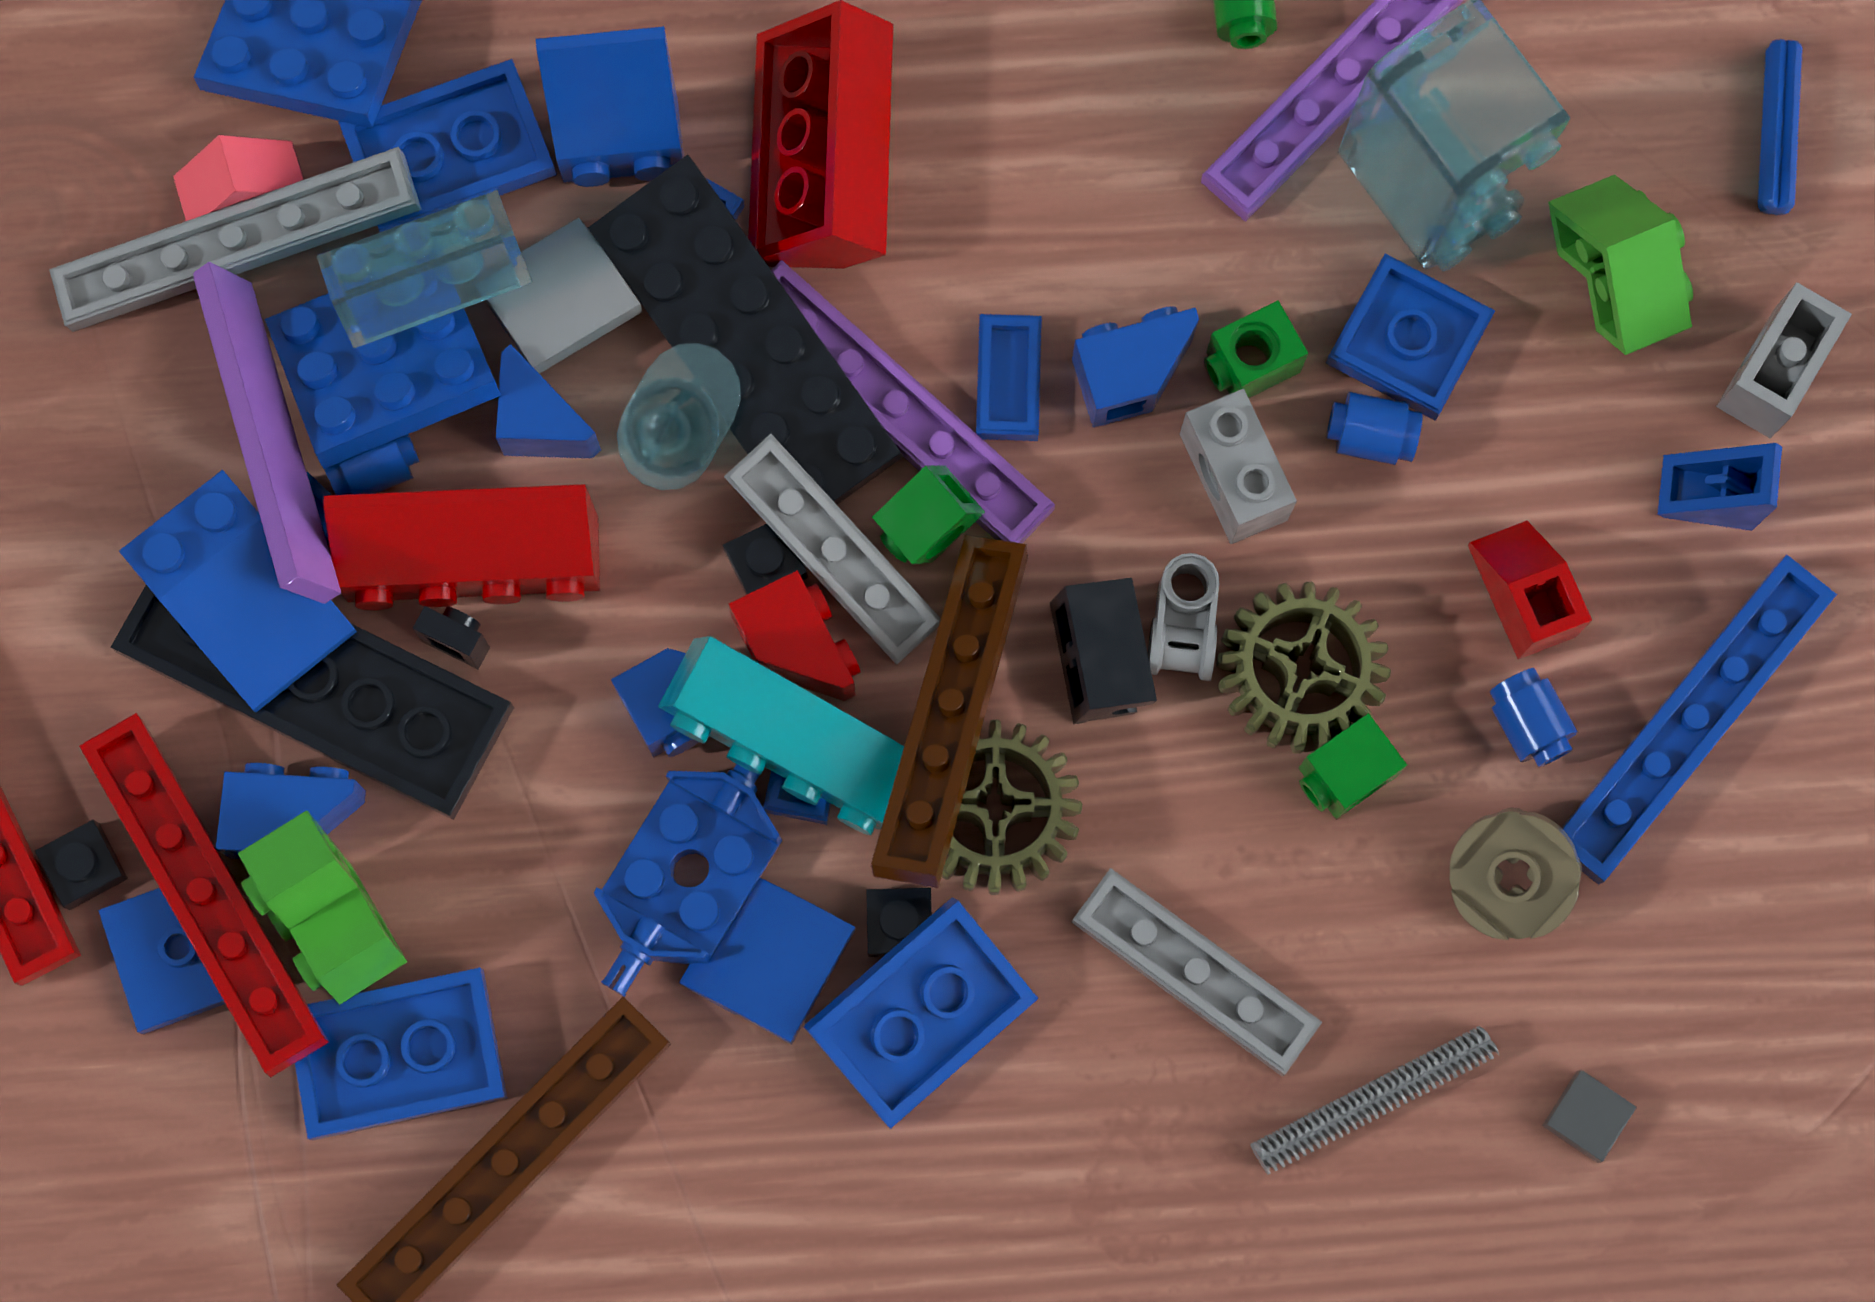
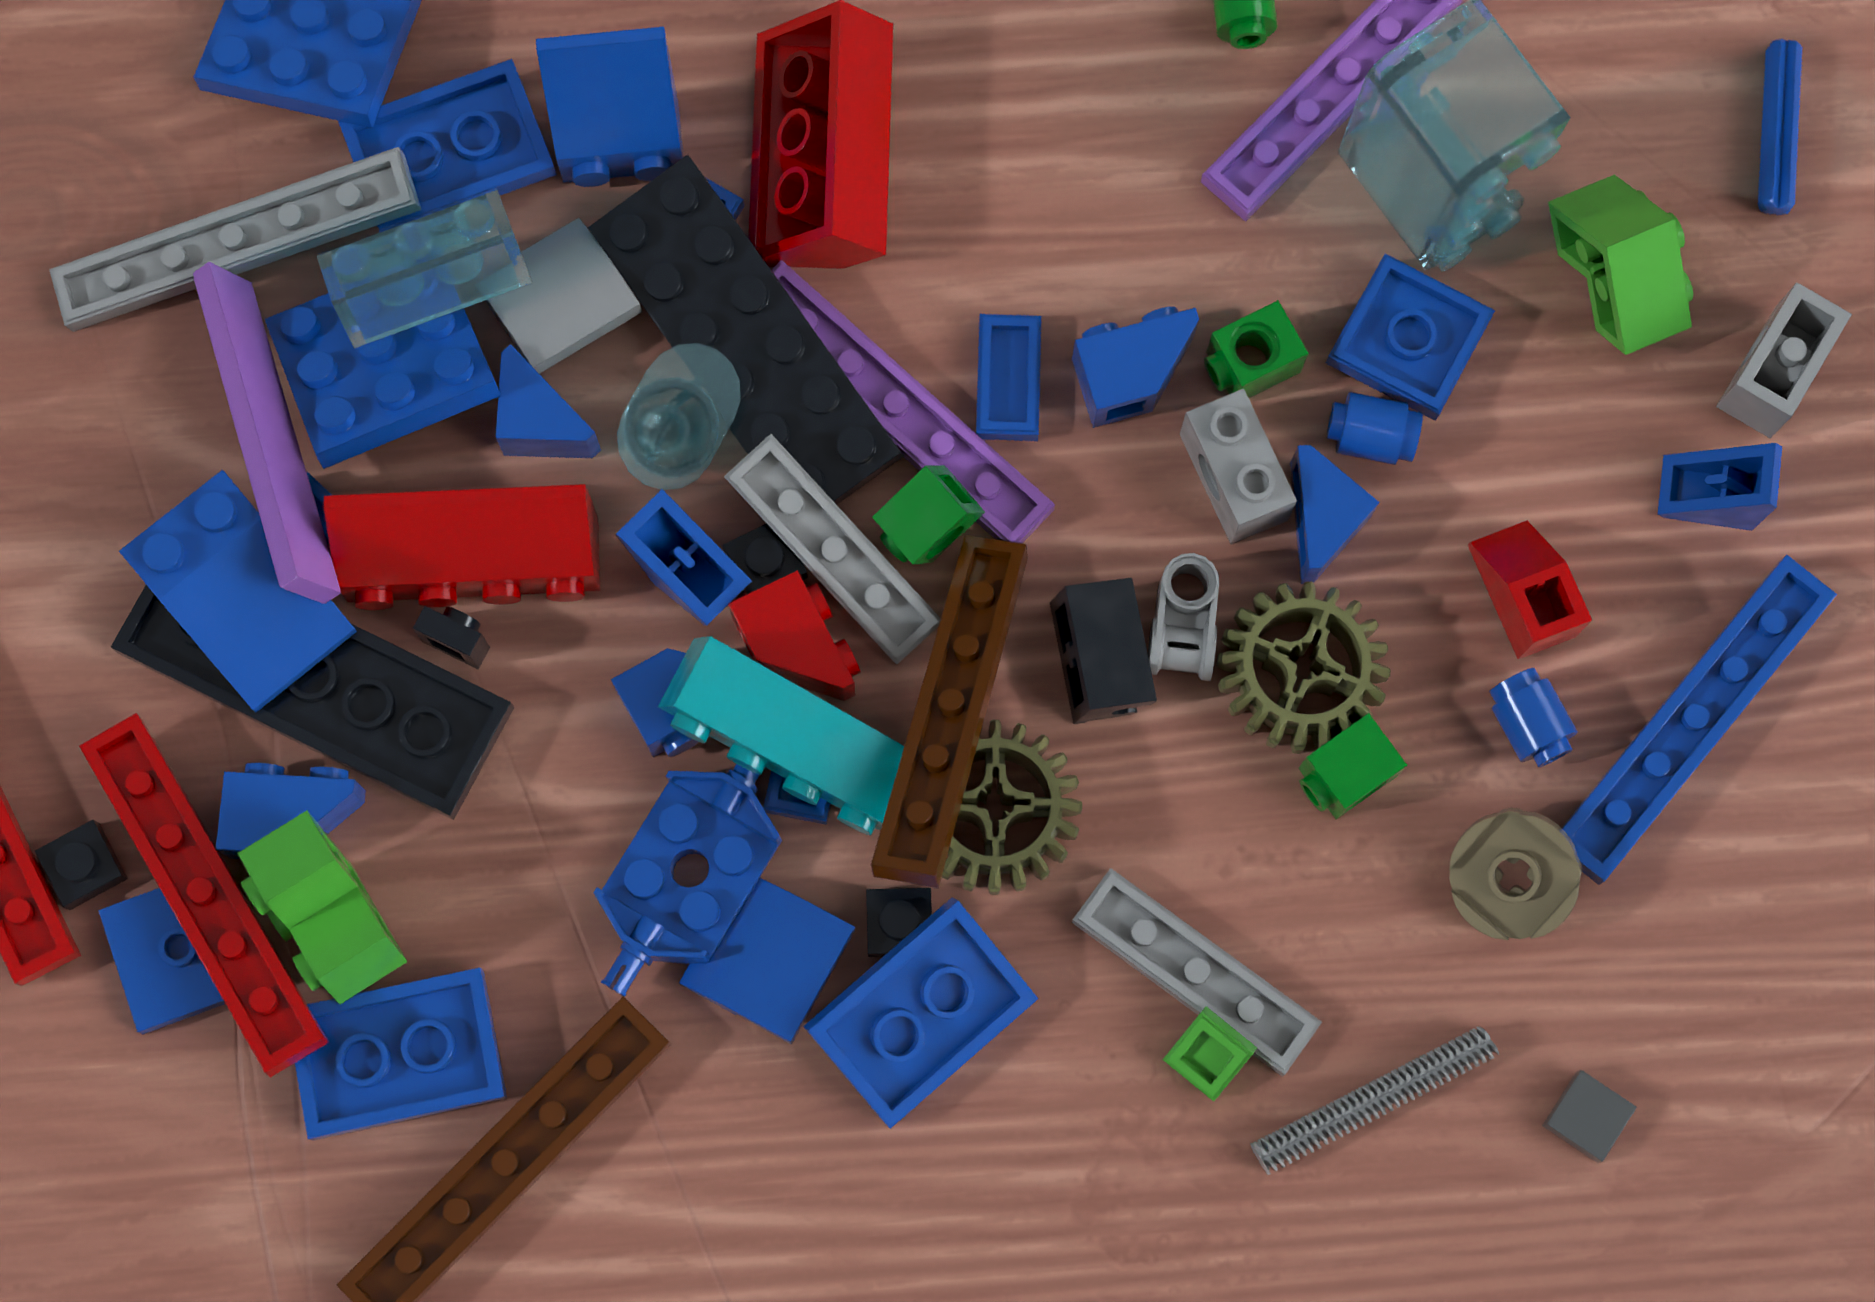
(235, 171): coral slope -> none
(374, 469): blue brick -> none
(682, 558): none -> blue slope
(1210, 1053): none -> bright green tile
(1327, 510): none -> blue slope

